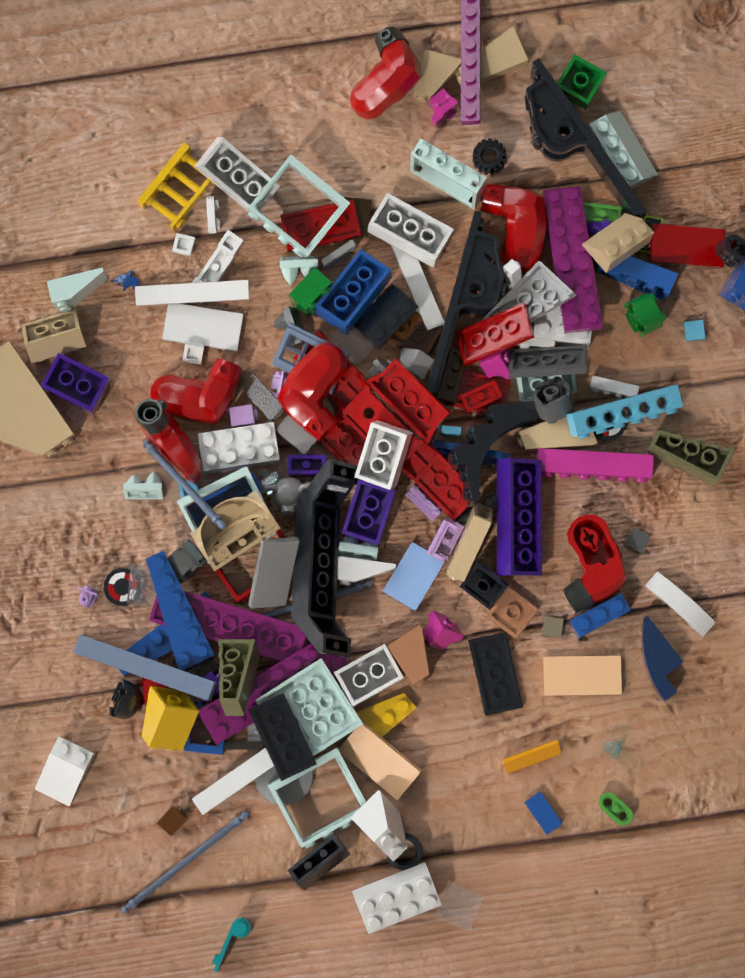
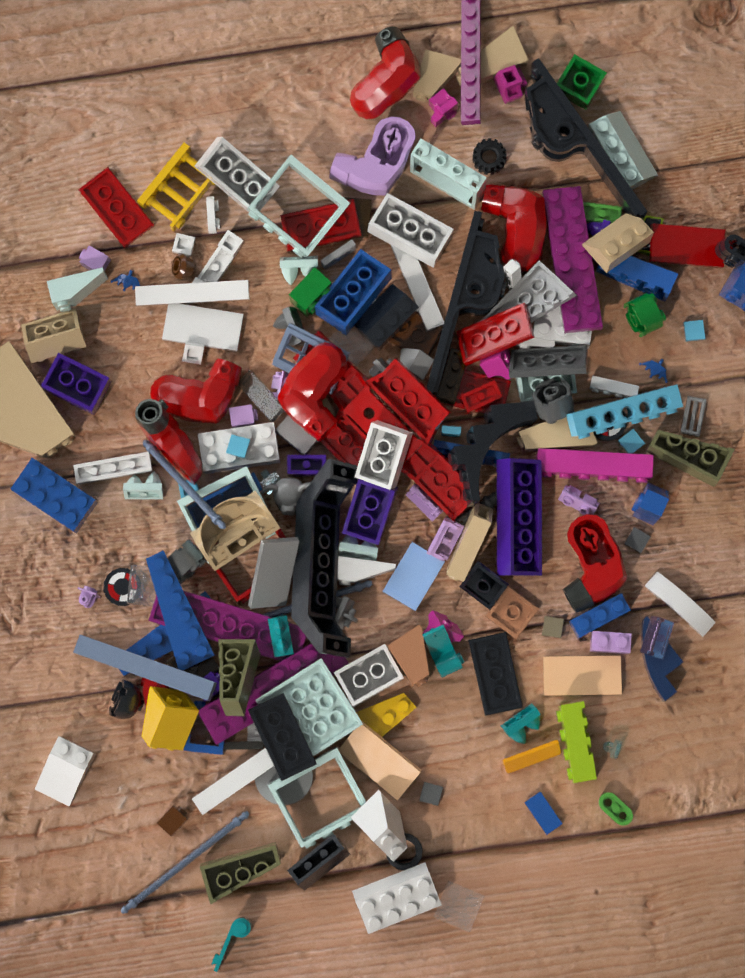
(54, 495): none -> blue brick
(93, 259): none -> lavender brick
(112, 468): none -> white plate
(116, 207): none -> red tile
(183, 266): none -> reddish brown cone
(236, 870): none -> olive wedge
(238, 446): none -> medium azure tile
(280, 636): none -> teal tile
(345, 612): none -> light grey hips
(382, 161): none -> lavender piece
(431, 793): none -> dark grey tile
(442, 651): none -> teal door
(509, 83): none -> dark pink brick
(515, 726): none -> teal tile
(570, 497): none -> lavender hinge
(577, 742): none -> lime wedge
(610, 642): none -> lavender brick
(631, 442): none -> medium azure tile
(650, 504): none -> blue wedge
(656, 369): none -> blue piece
(657, 637): none -> clear purple slope
(690, 432): none -> light grey tile

